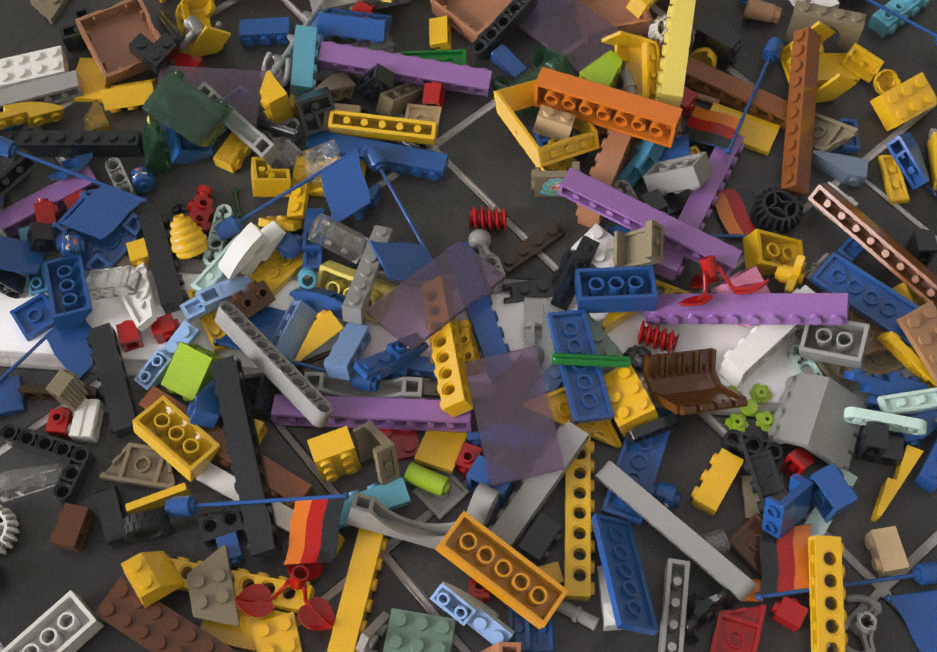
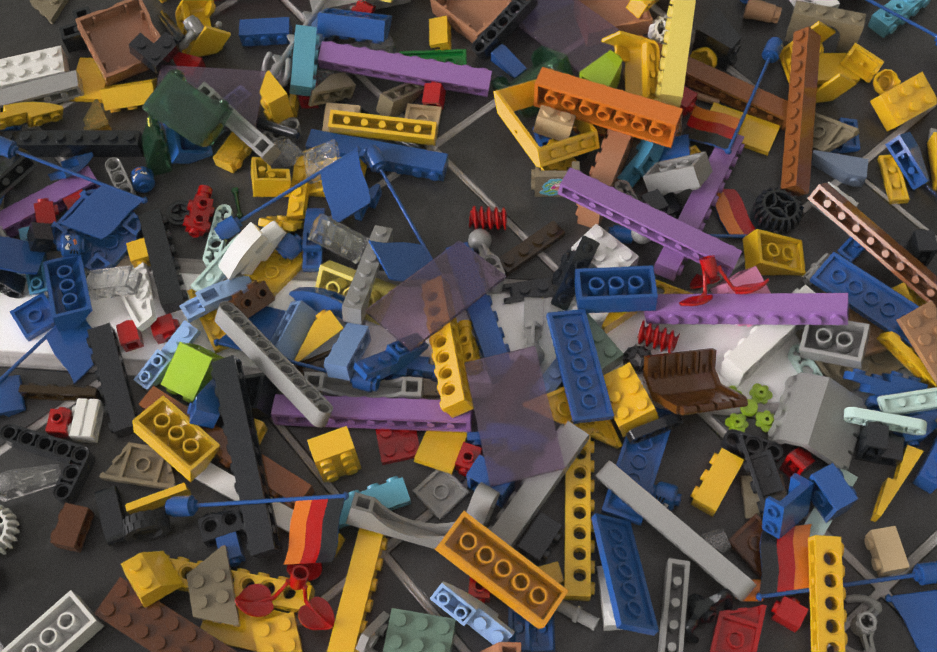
(67, 389): dark tan brick -> none
(187, 237): yellow piece -> none
(307, 283): medium azure brick -> none
(312, 104): black brick -> none
(375, 81): black brick -> none
(375, 445): dark tan panel -> none
(427, 479): lime brick -> none
(591, 360): green axle -> none
(629, 85): light grey pin -> none
(639, 246): dark tan panel -> none
(791, 275): yellow plant -> none

